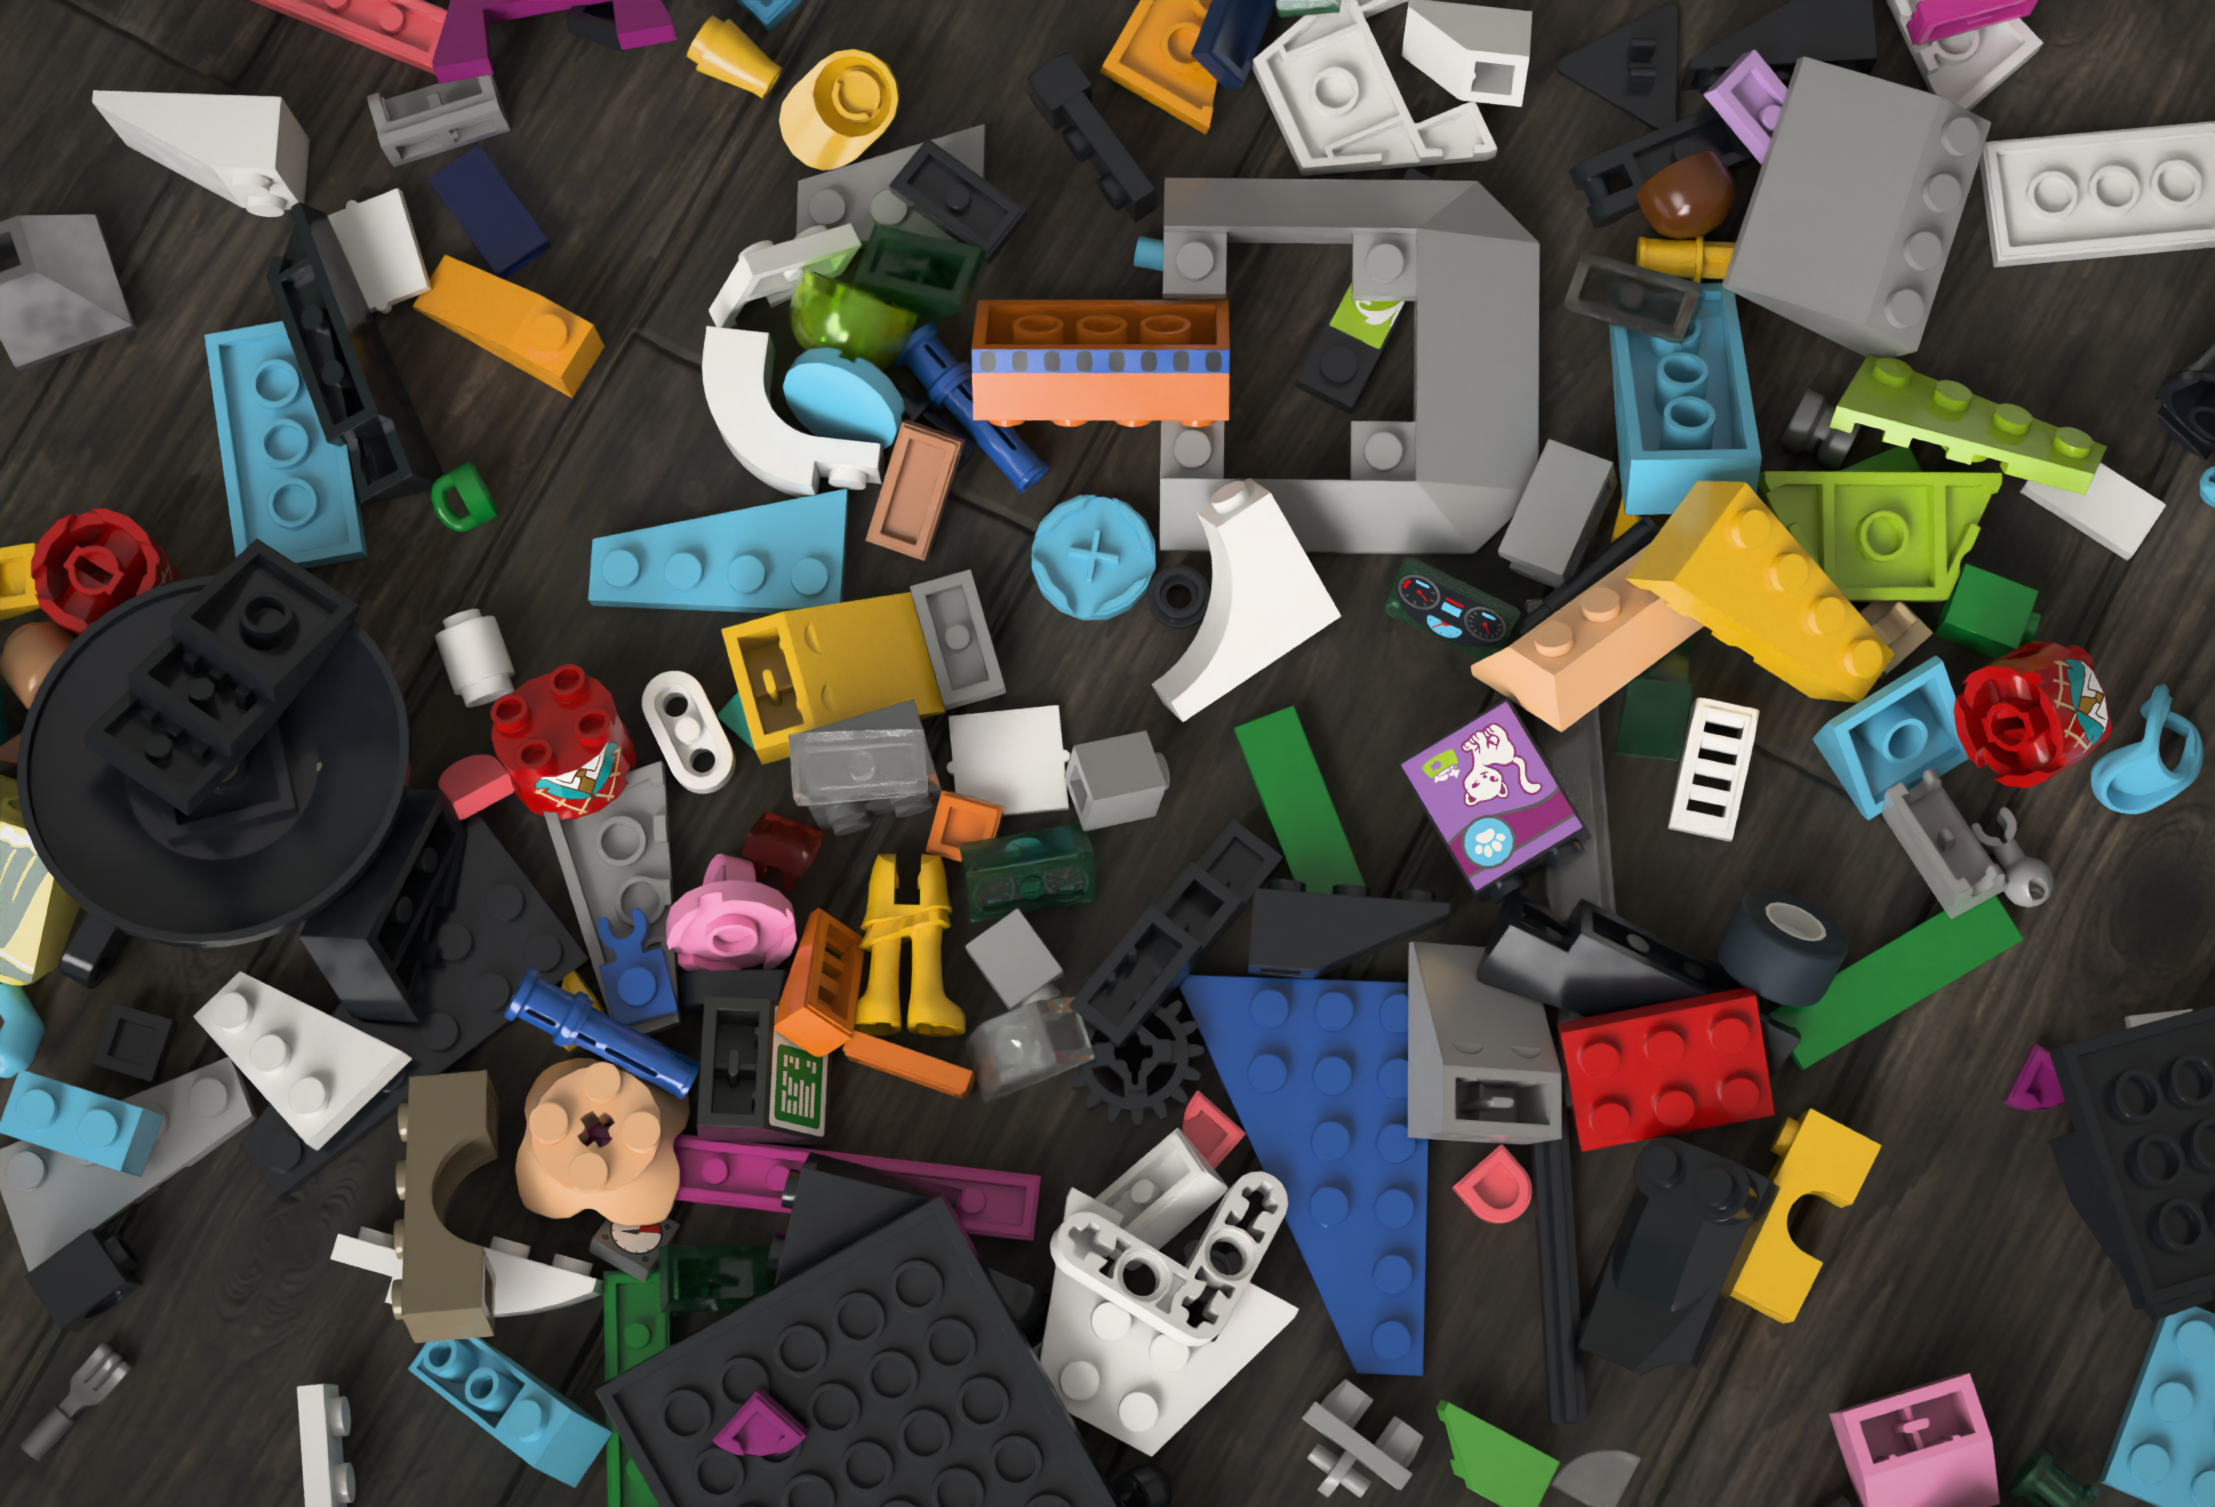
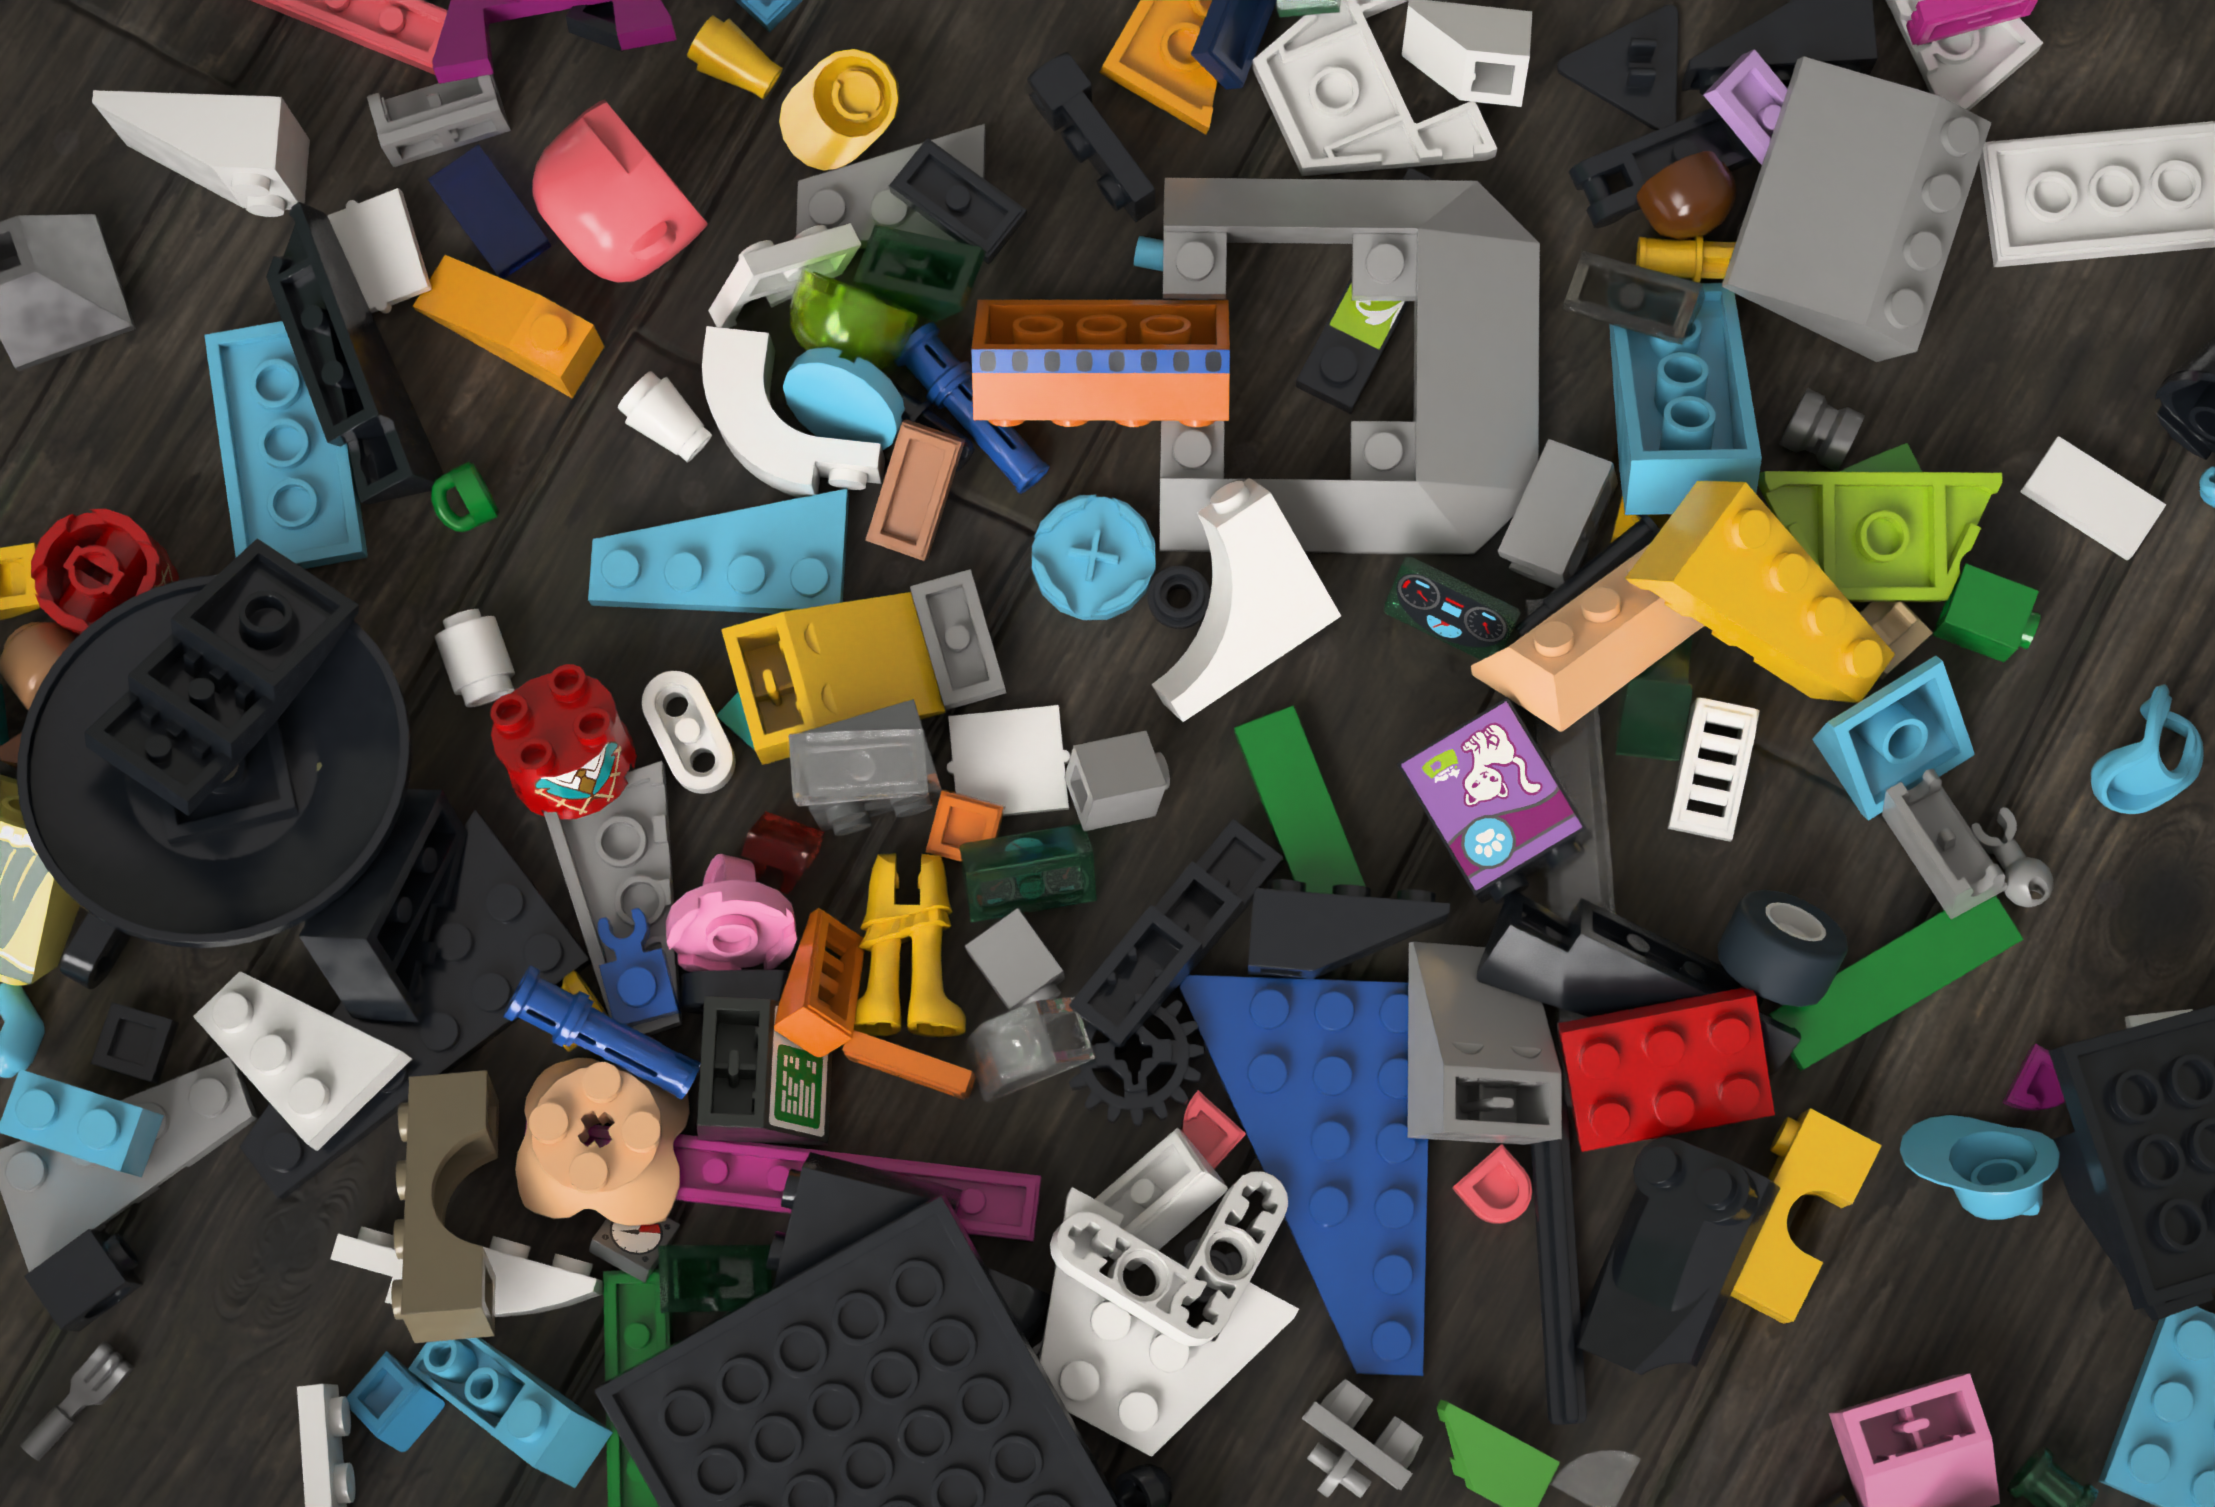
(394, 1403): none -> dark azure slope
(475, 784): coral tile -> none
(612, 198): none -> coral piece
(664, 416): none -> white cone
(761, 1428): magenta tile -> none
(1967, 426): lime wing -> none
(1988, 1165): none -> medium azure piece
(2032, 713): red brick -> none

